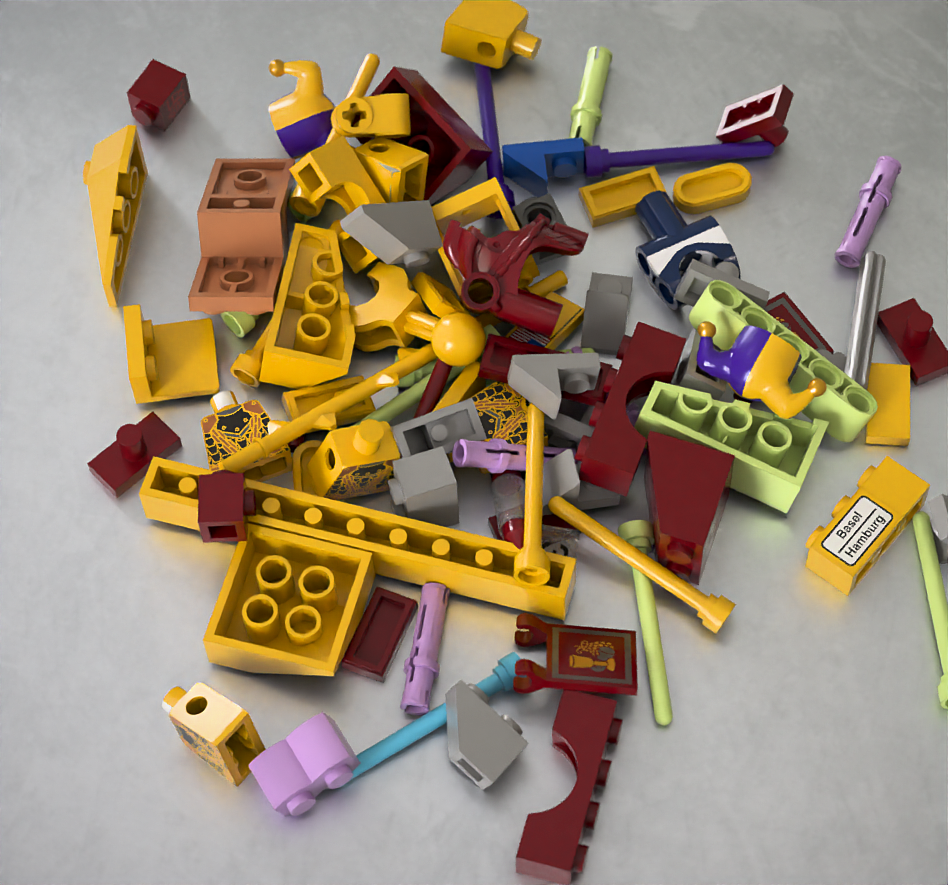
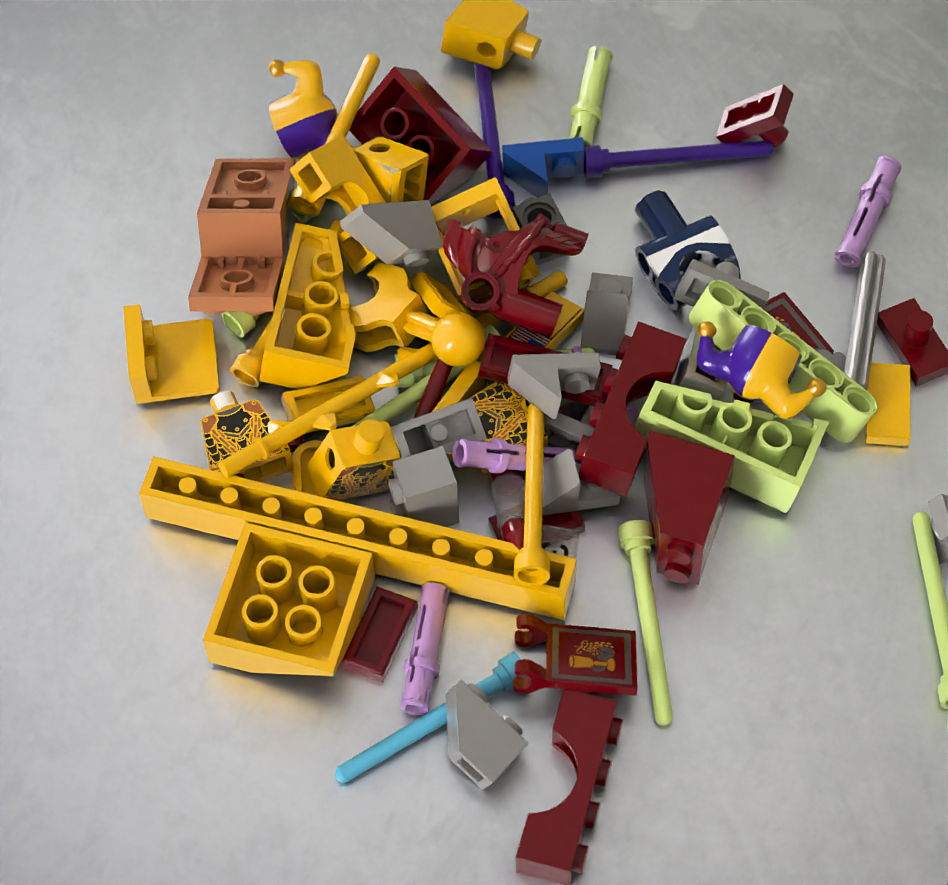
(116, 189): yellow wedge -> none
(131, 454): dark red tile -> none
(158, 95): dark red brick -> none
(215, 730): yellow torso -> none
(224, 506): dark red brick -> none
(304, 765): lavender brick -> none
(380, 116): yellow piece -> none
(618, 196): yellow tile -> none
(711, 609): yellow piece -> none
(712, 188): yellow tile -> none
(865, 524): yellow brick -> none

